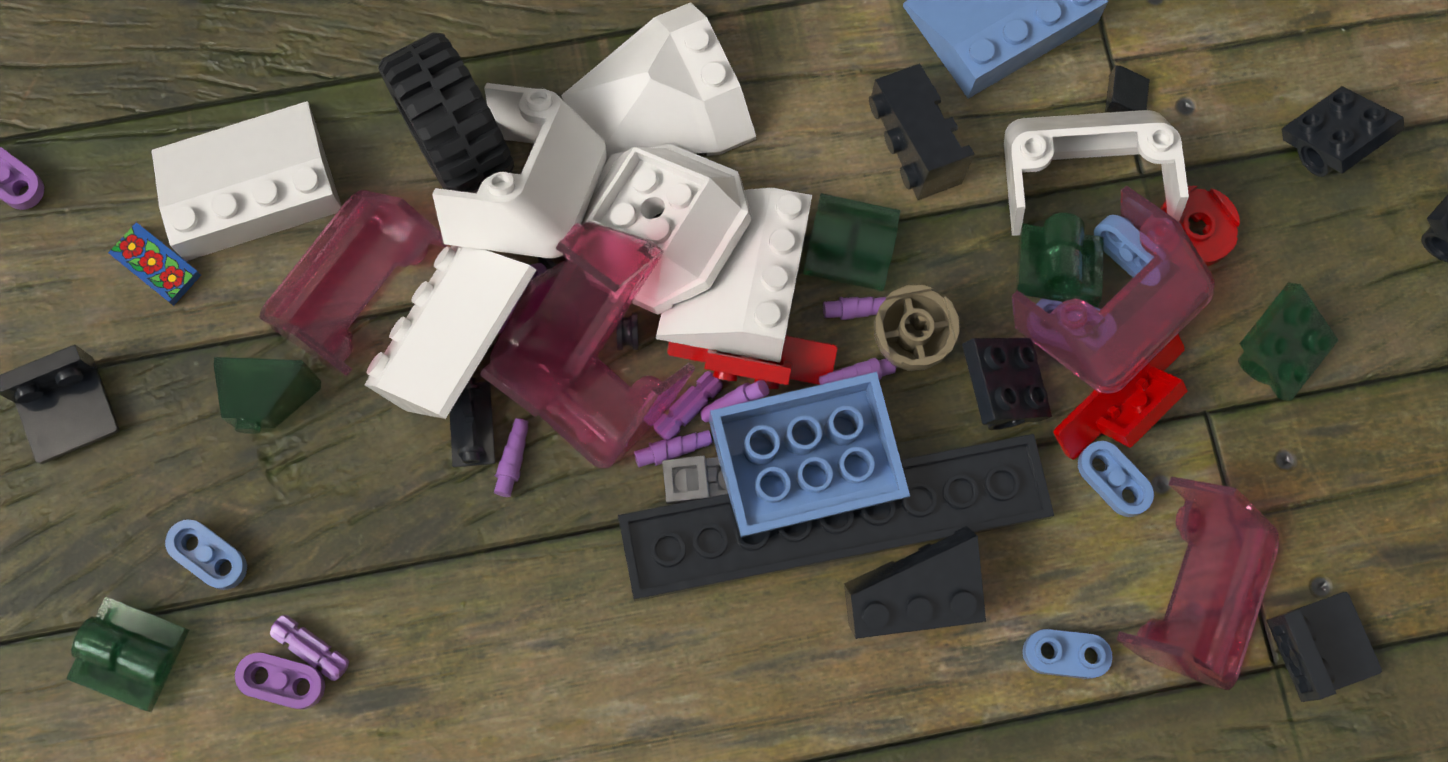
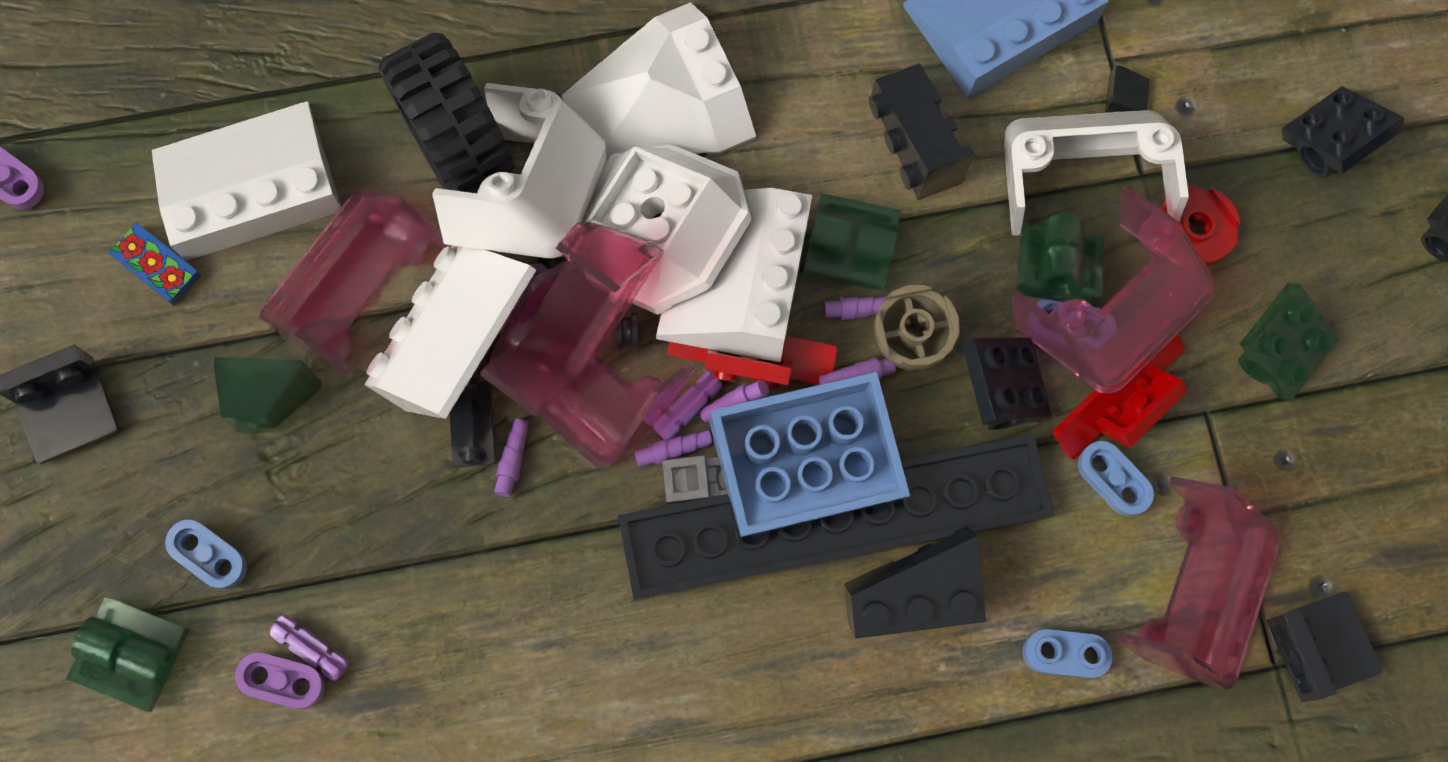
(1123, 243): medium blue plate -> none

